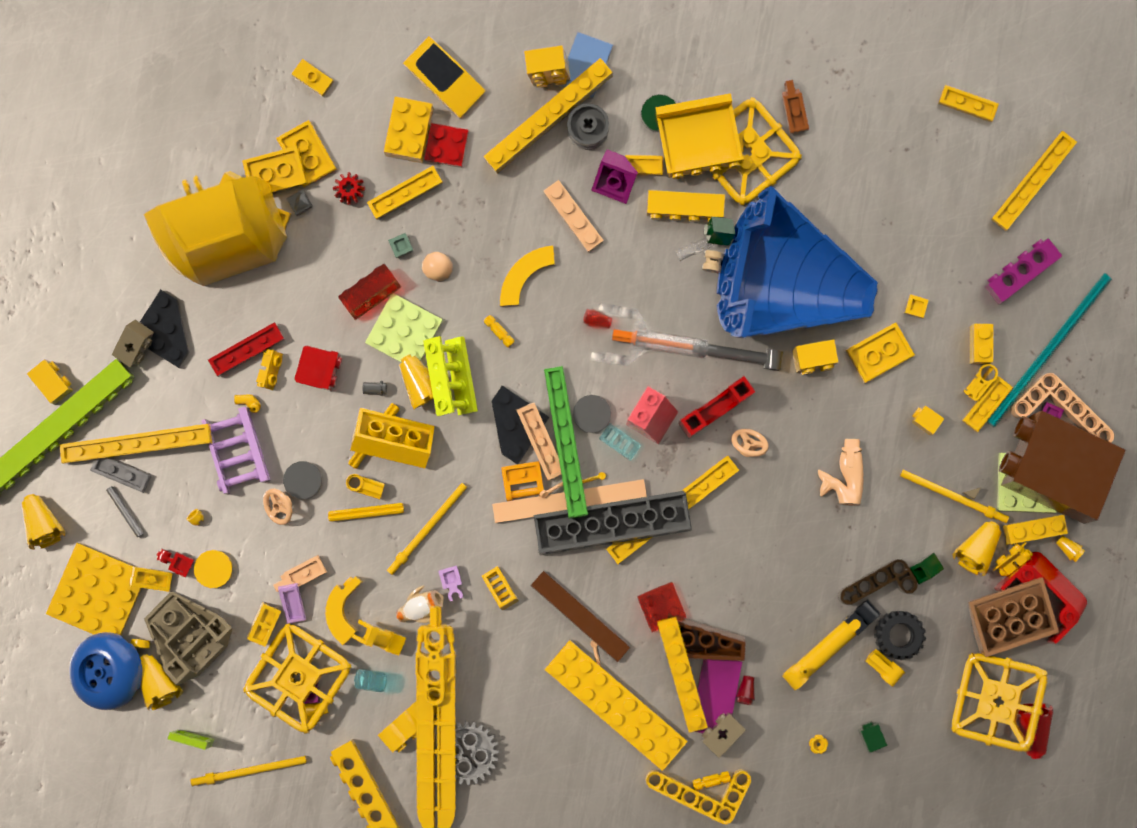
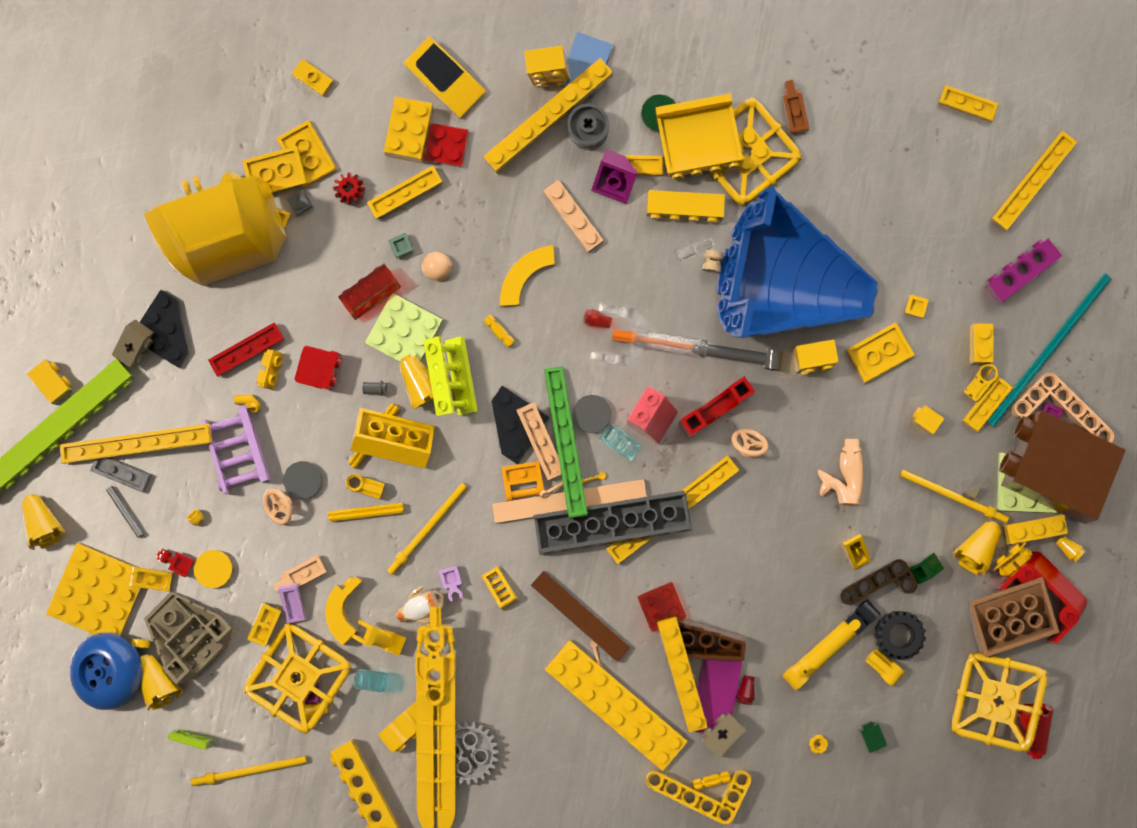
(719, 231): dark green brick -> none
(856, 551): none -> yellow slope

